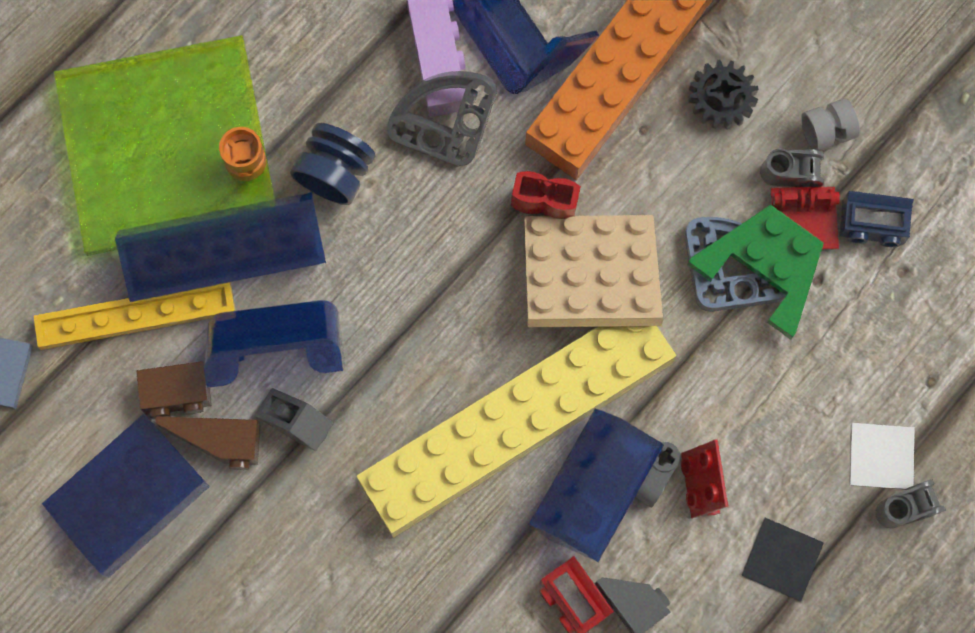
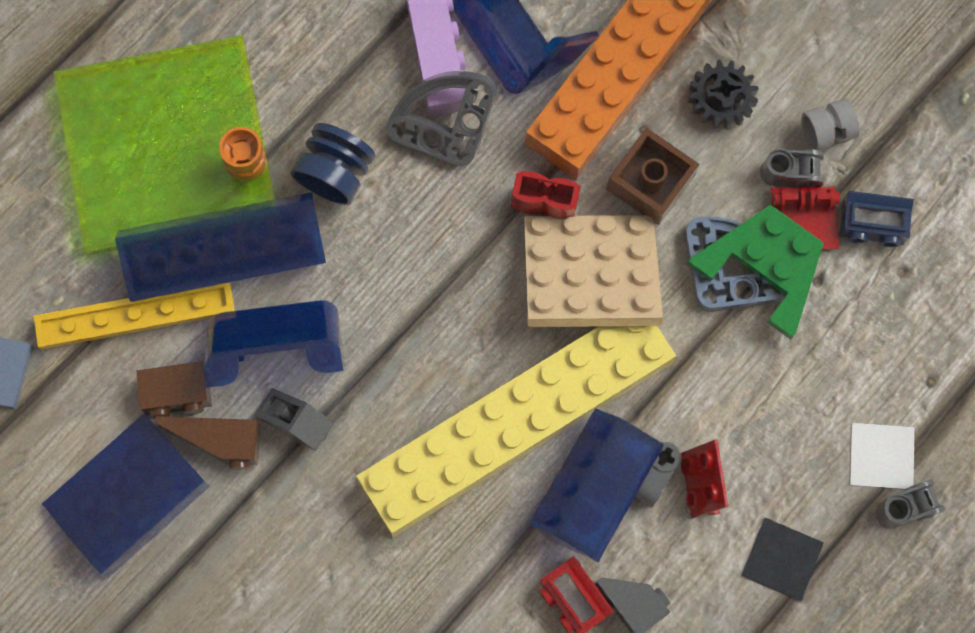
(652, 176): none -> reddish brown brick

